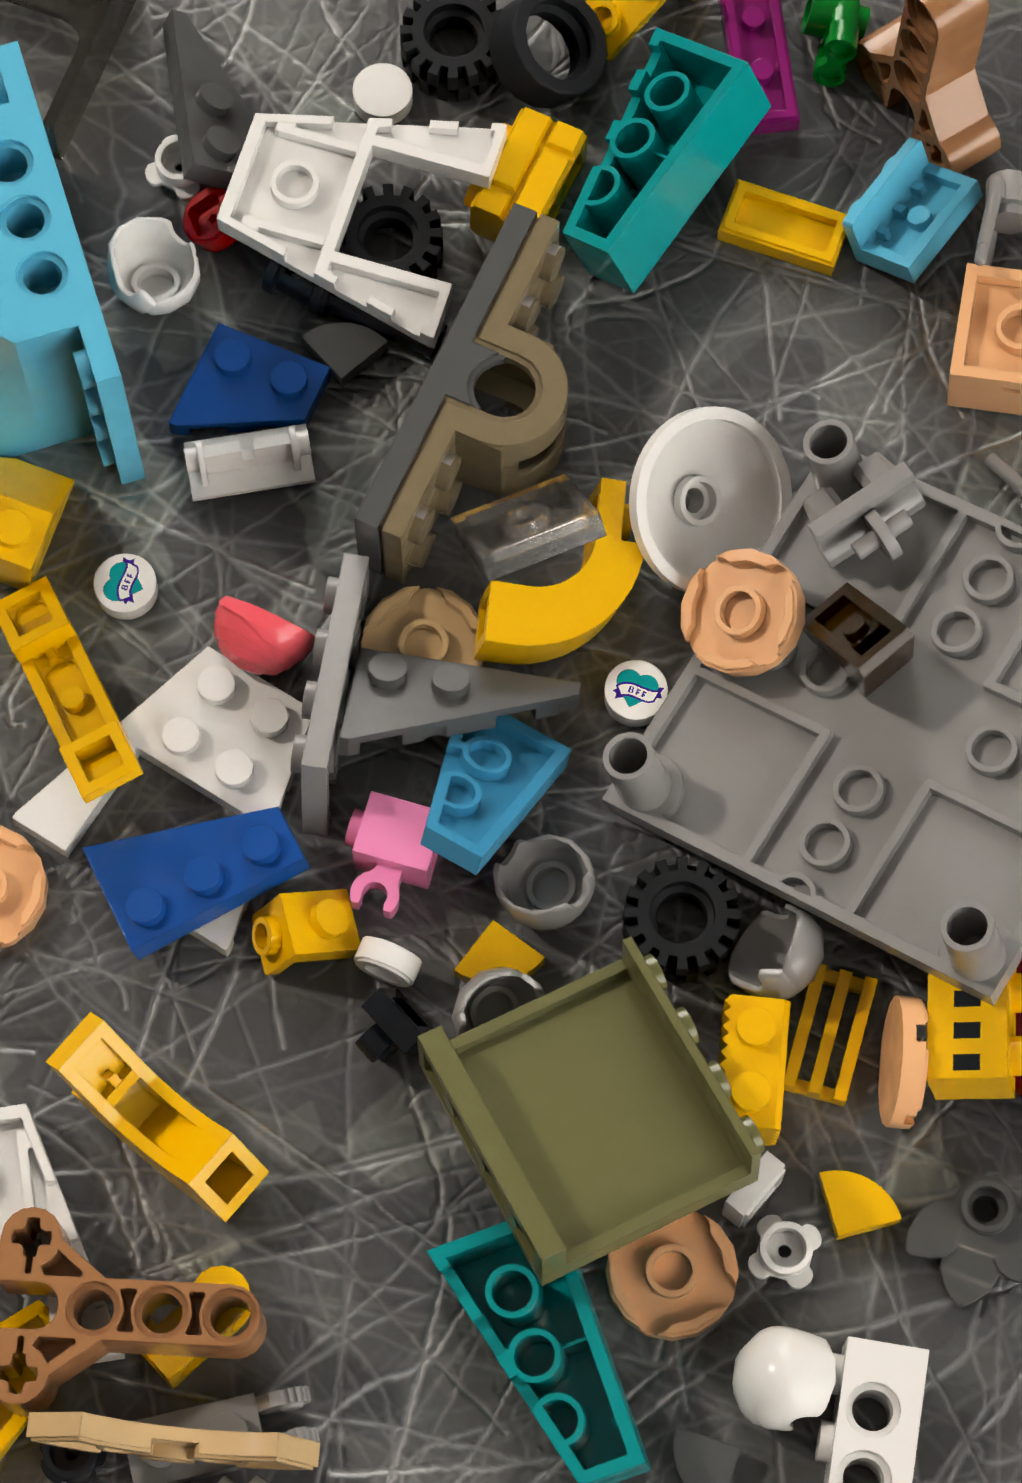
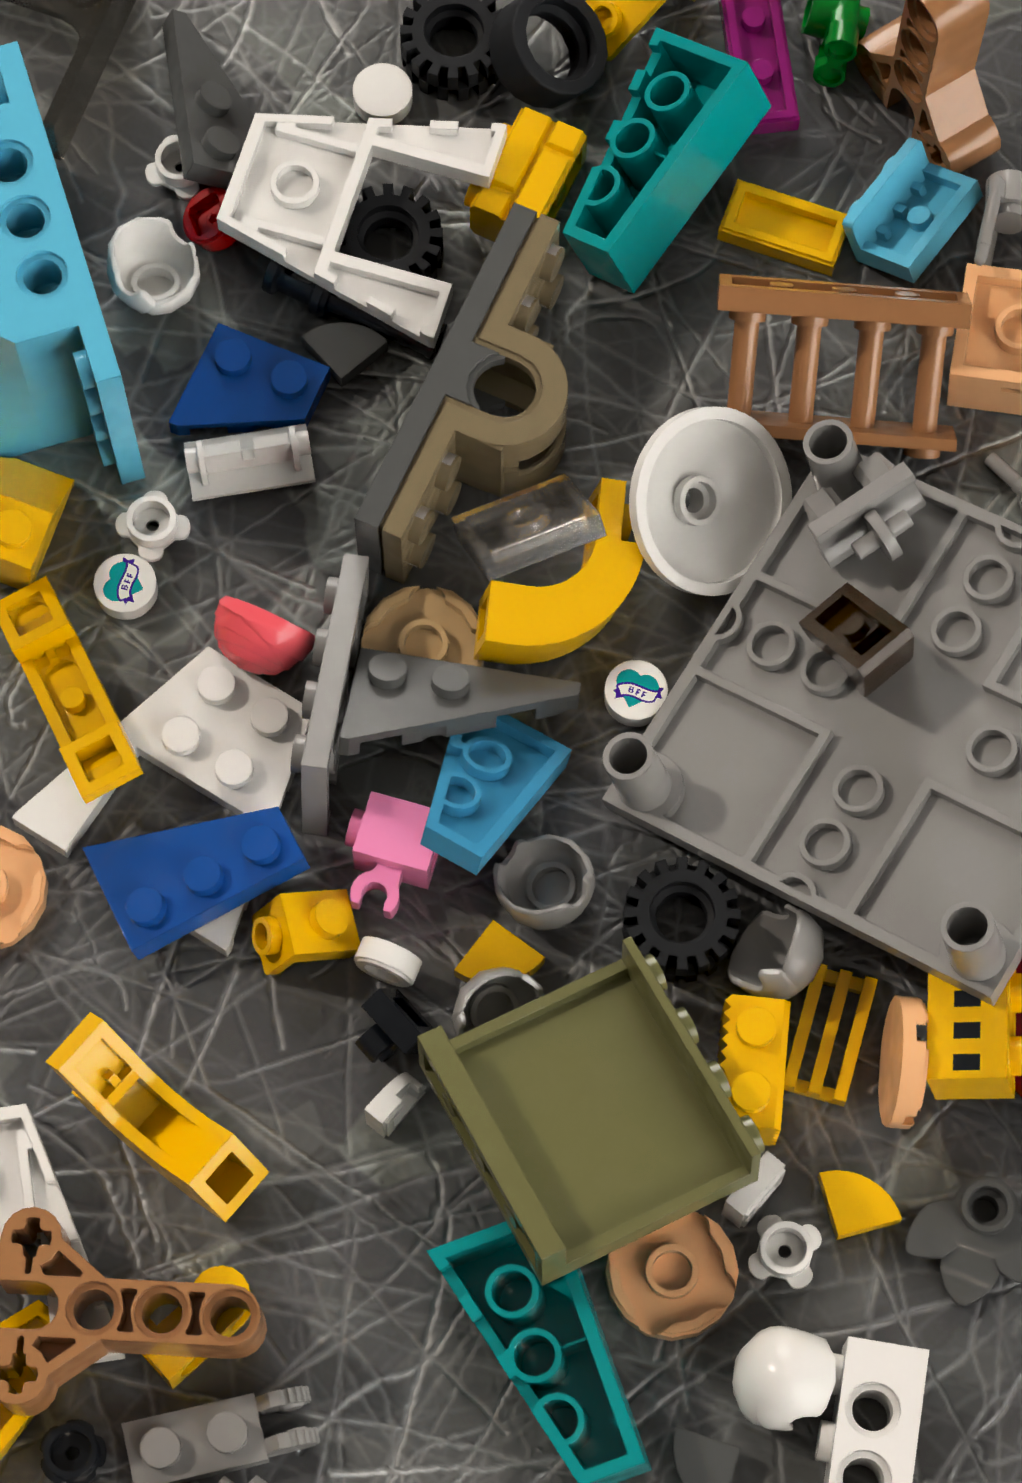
(152, 508): none -> white plate
(172, 1444): tan tile -> none
(393, 1103): none -> white tile
(743, 613): light nougat tile -> none
(872, 311): none -> medium nougat fence

